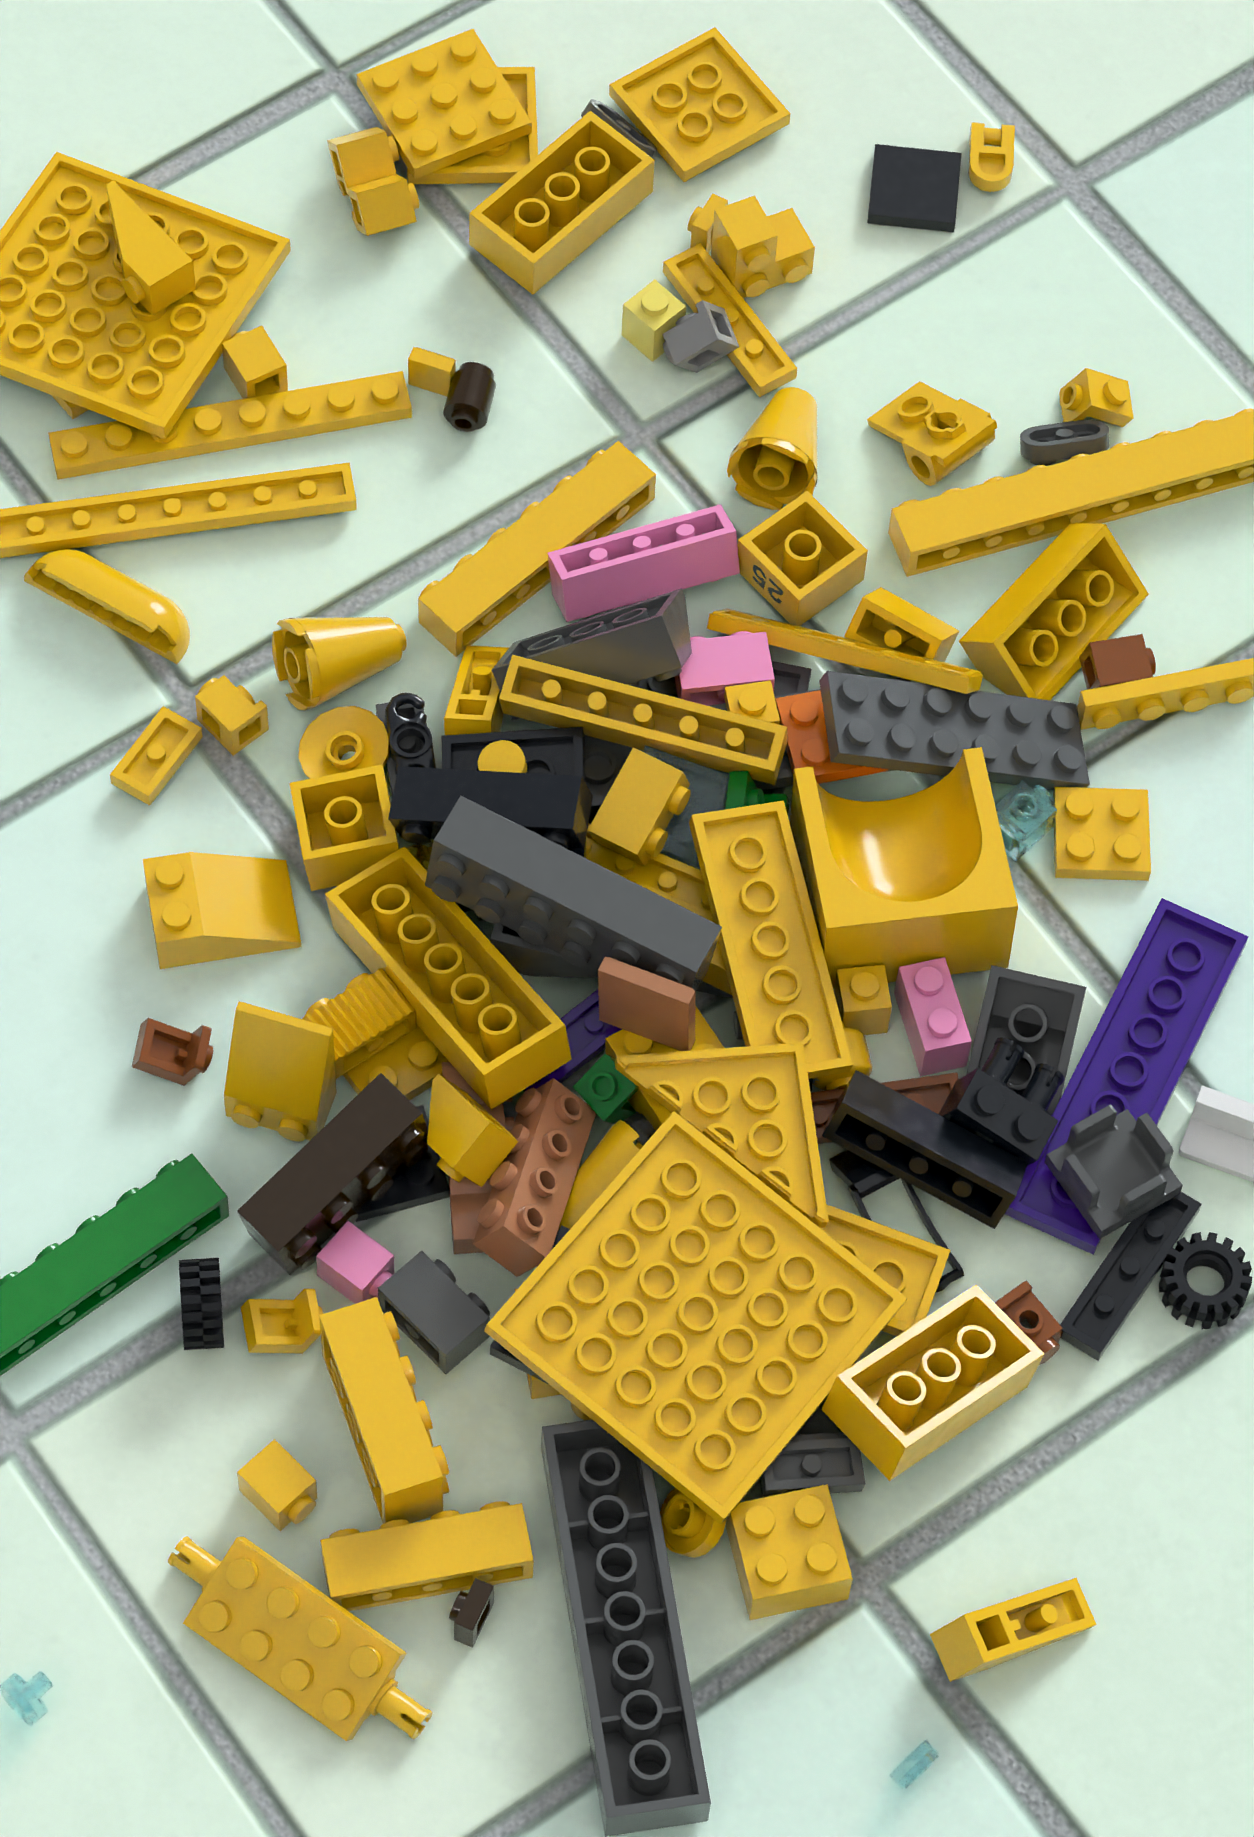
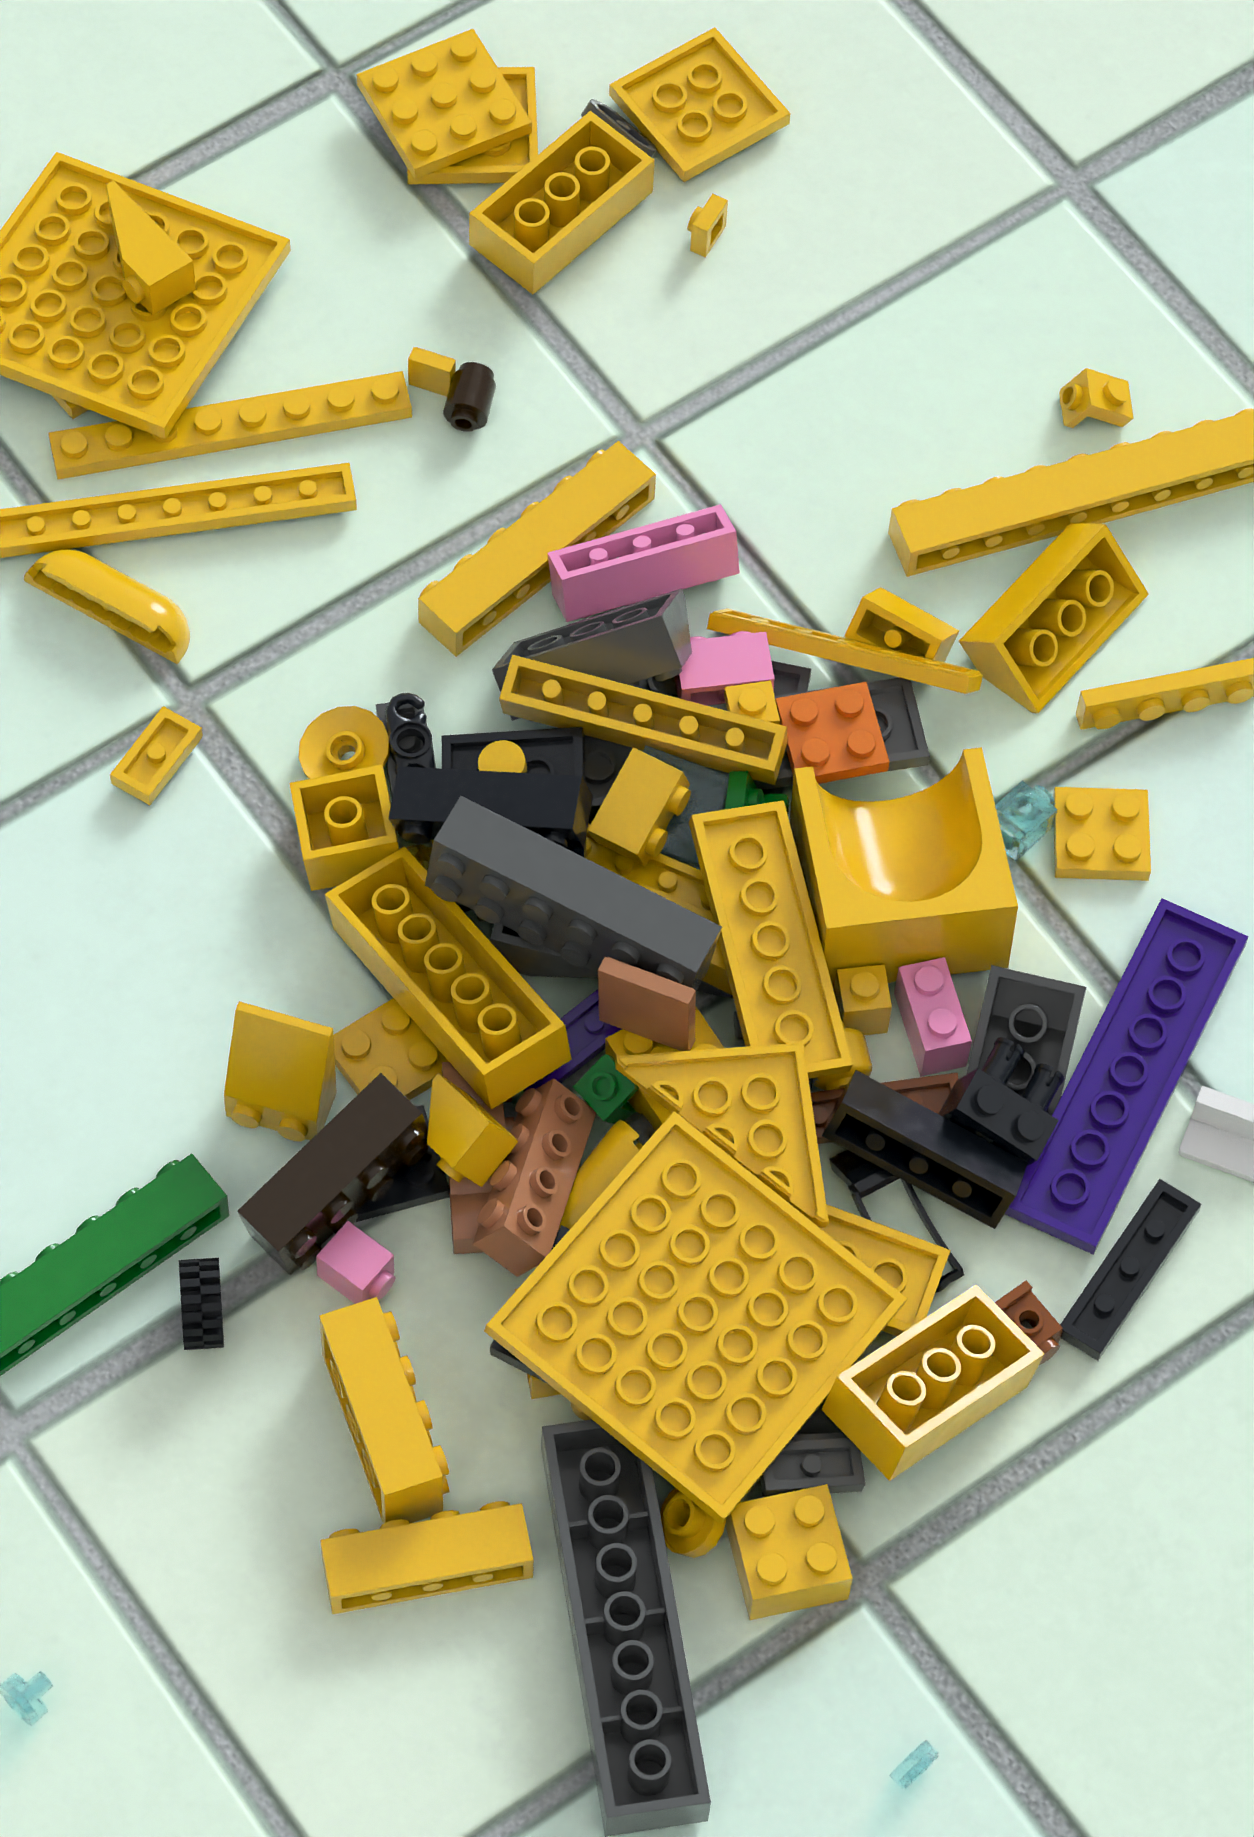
(172, 1051): dark orange bracket -> none
(219, 907): yellow slope -> none
(230, 713): yellow brick -> none
(254, 364): yellow brick -> none
(278, 1486): yellow brick -> none
(282, 1324): yellow bracket -> none
(296, 1639): yellow plate -> none
(333, 654): yellow cone -> none
(364, 1018): yellow brick -> none
(369, 177): yellow brick -> none
(435, 1311): dark grey brick -> none
(471, 1611): dark brown plate -> none
(475, 695): yellow slope -> none
(649, 316): light yellow brick -> none
(700, 338): light grey brick -> none
(758, 248): yellow brick -> none
(759, 354): yellow plate -> none
(778, 451): yellow cone -> none
(801, 559): yellow brick -> none
(914, 188): black tile -> none
(929, 726): dark grey plate -> none
(934, 430): yellow piece -> none
(990, 165): yellow plate -> none
(1011, 1629): yellow slope -> none
(1063, 440): dark grey plate -> none
(1115, 1168): dark grey panel -> none
(1117, 661): dark orange brick -> none
(1213, 1255): black tyre -> none

